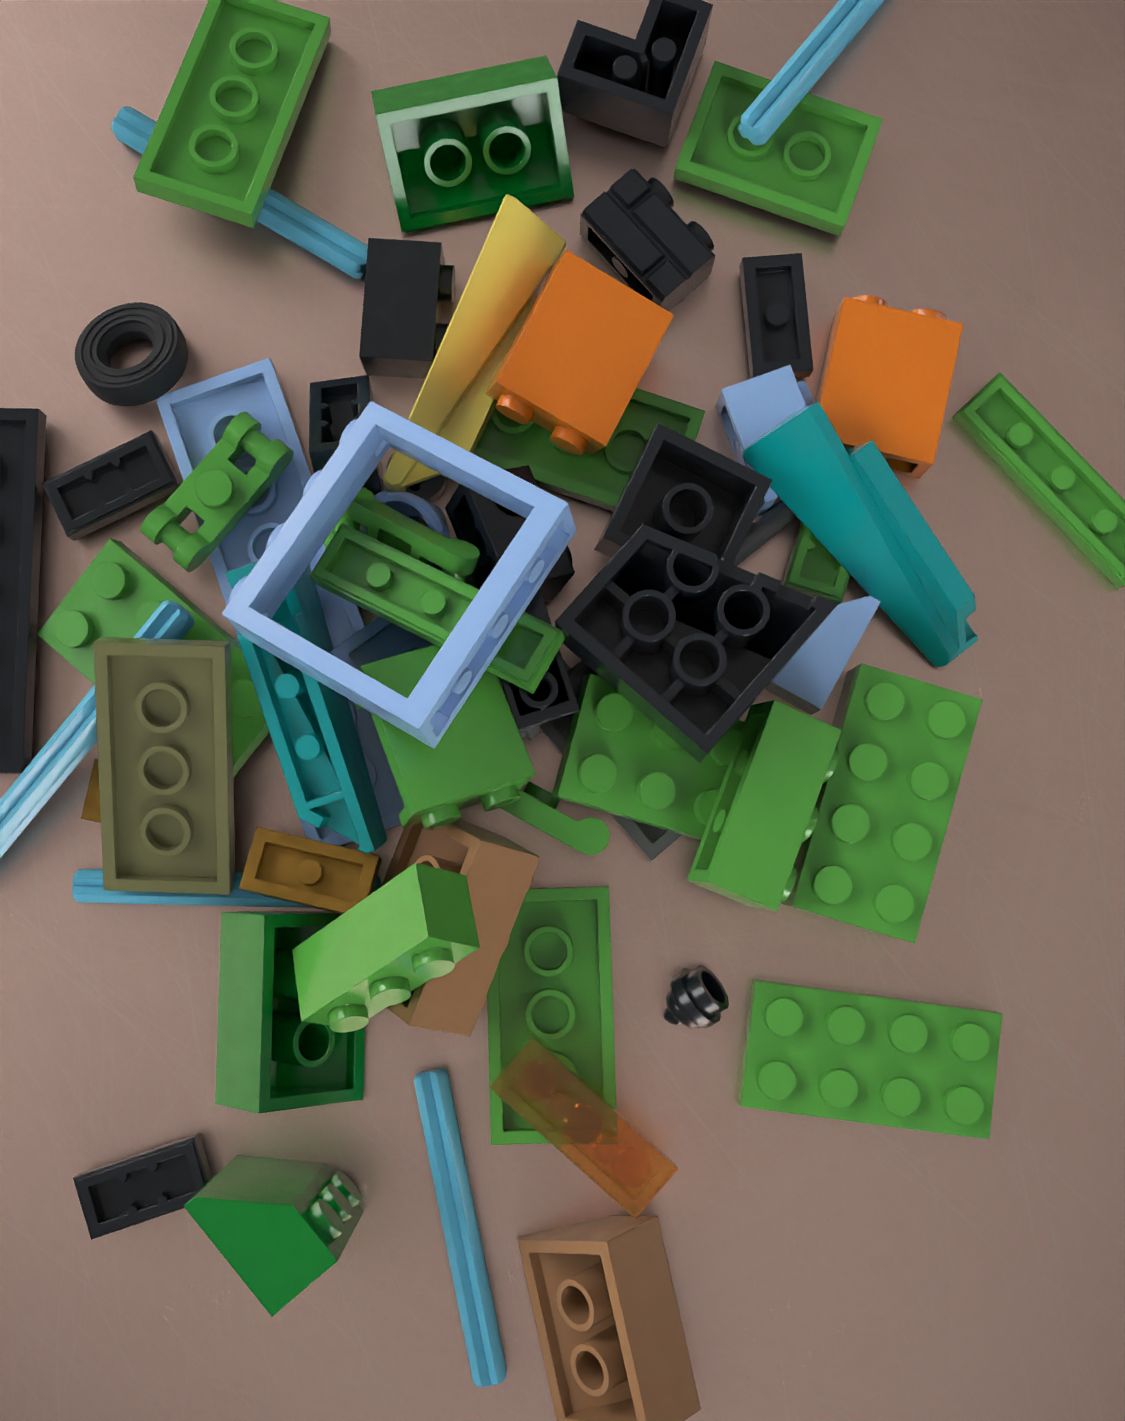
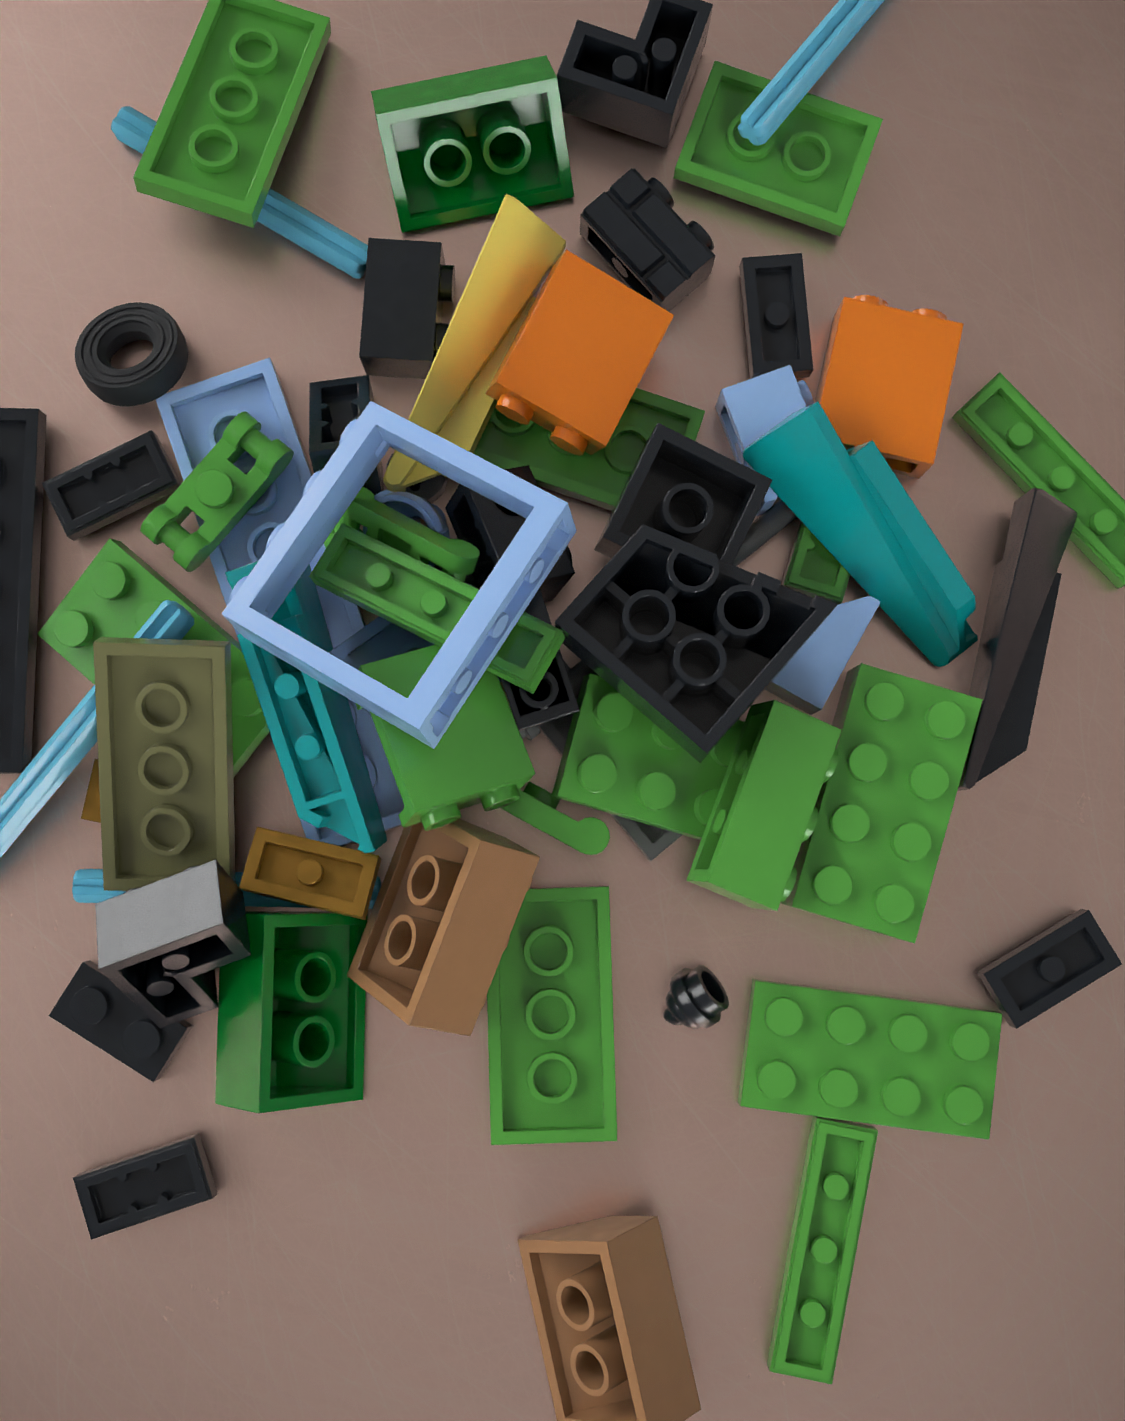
(115, 1024): none -> black plate
(170, 937): none -> brick
(277, 1222): green slope -> none
(385, 948): bright green brick -> none
(460, 1227): medium azure axle -> none
(584, 1127): clear orange plate -> none
(822, 1249): none -> bright green tile
(1016, 632): none -> black wedge
(1049, 968): none -> black plate

